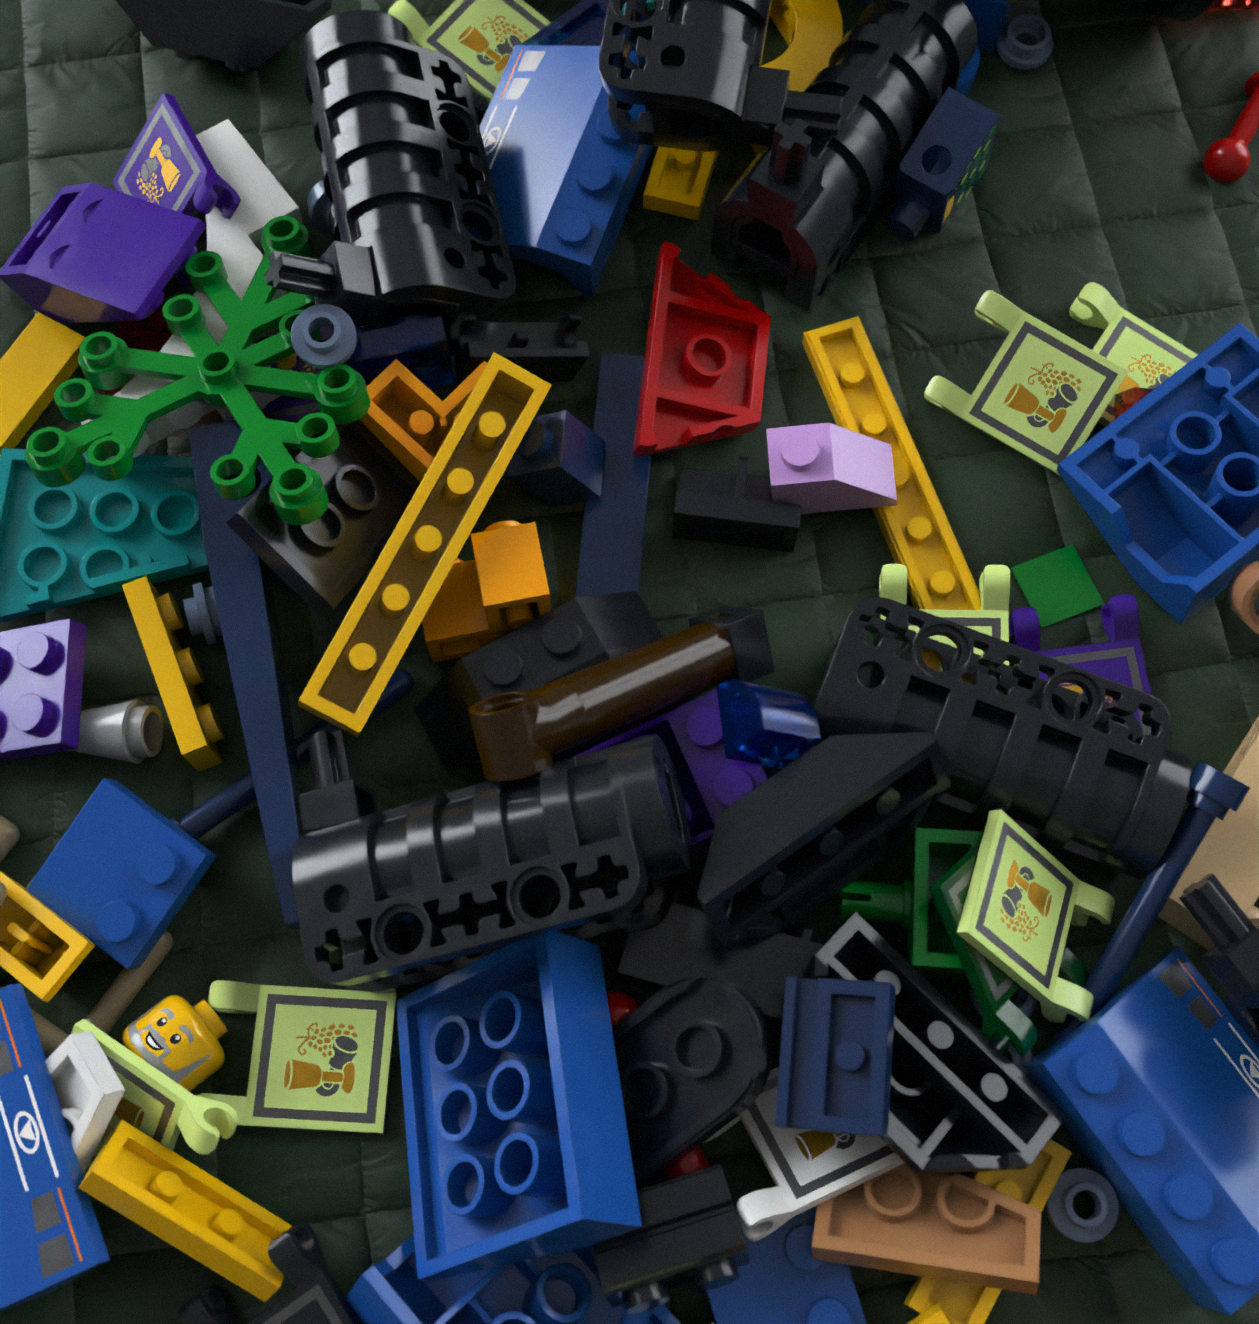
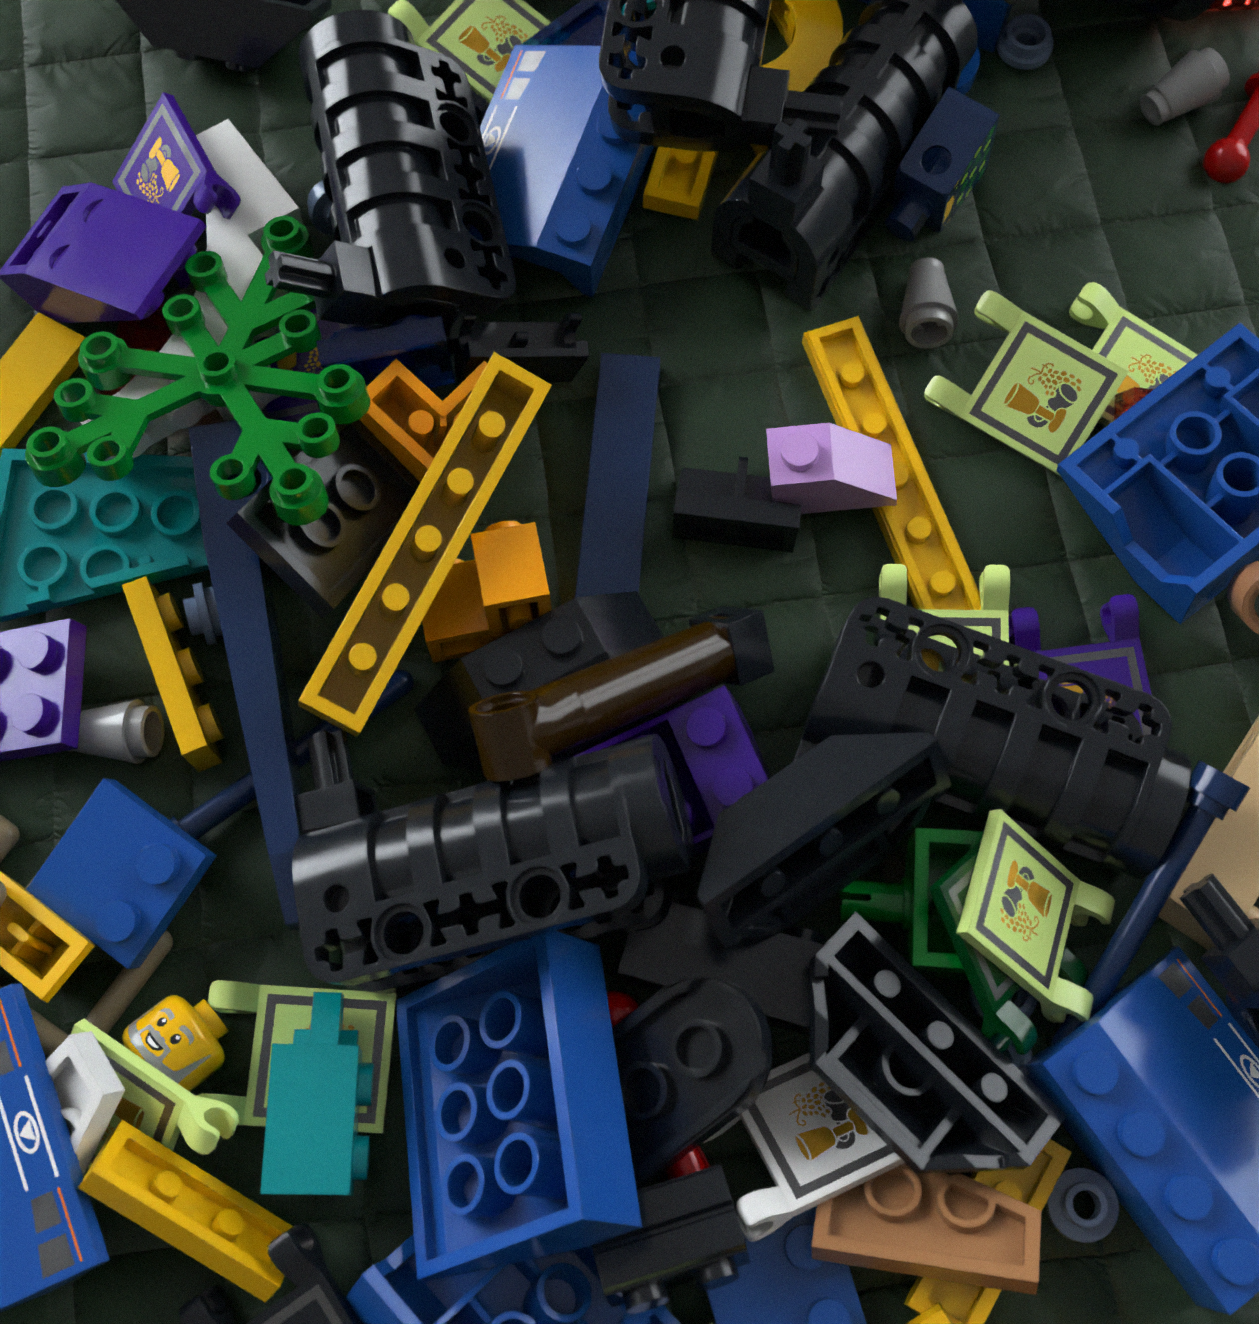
(315, 1107): none -> teal hinge
(327, 353): sand blue plate -> none
(559, 460): dark blue brick -> none
(699, 360): red wing -> none
(765, 723): clear blue brick -> none
(836, 1056): dark blue plate -> none
(928, 305): none -> light grey cone
(1057, 585): green sticker -> none
(1186, 86): none -> light grey cone

